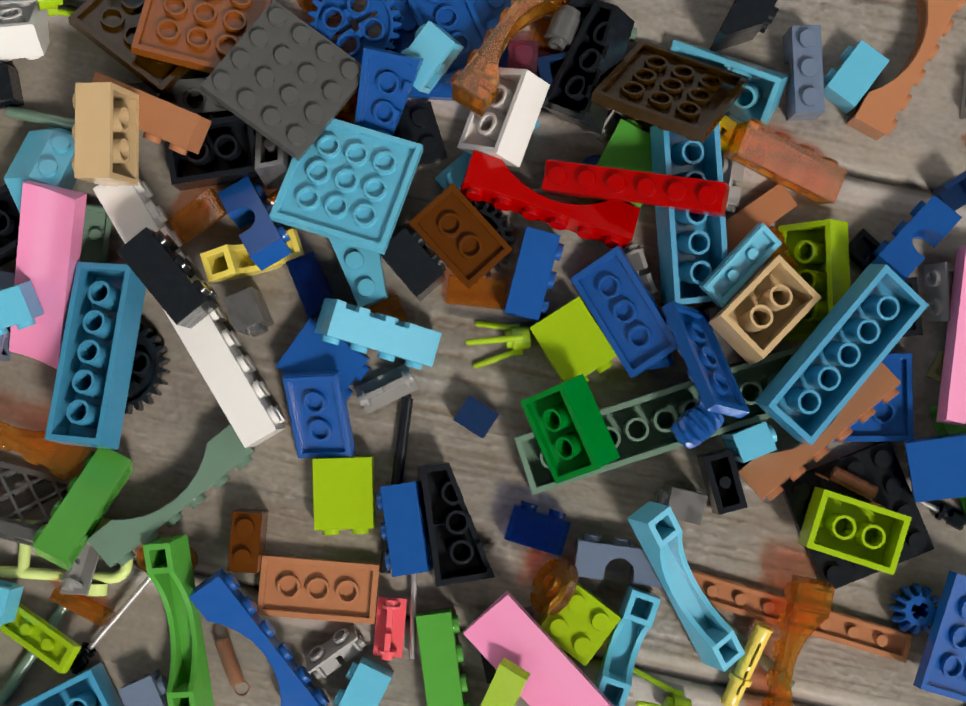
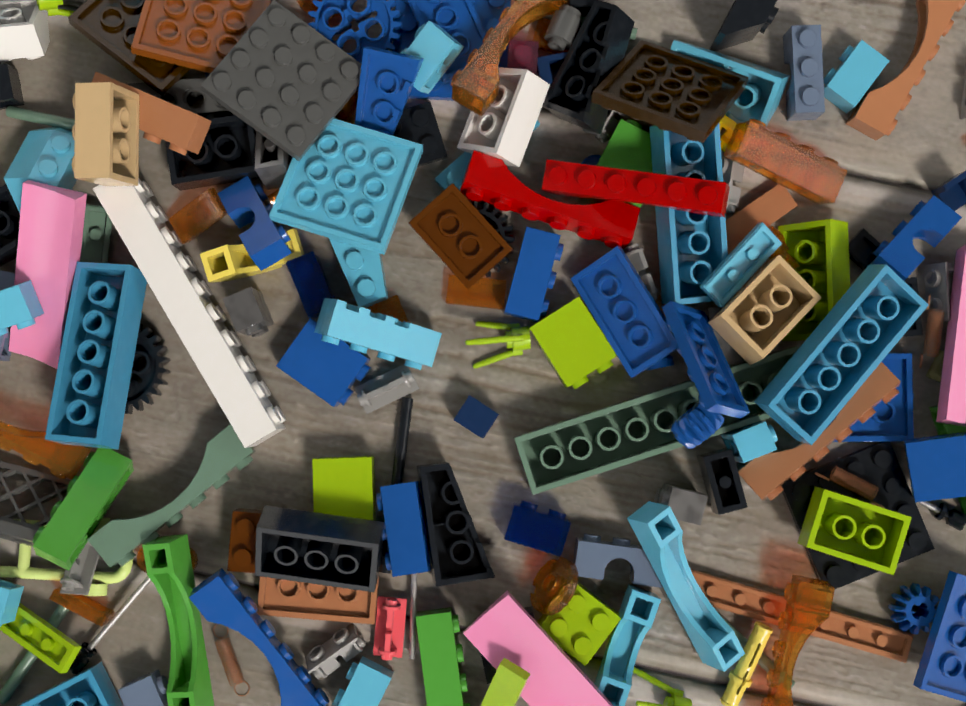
(169, 277): black brick -> none
(318, 548): none -> black brick
(319, 414): blue tile -> none
(413, 265): black brick -> none
(570, 429): green slope -> none
(936, 318): none -> nougat piece

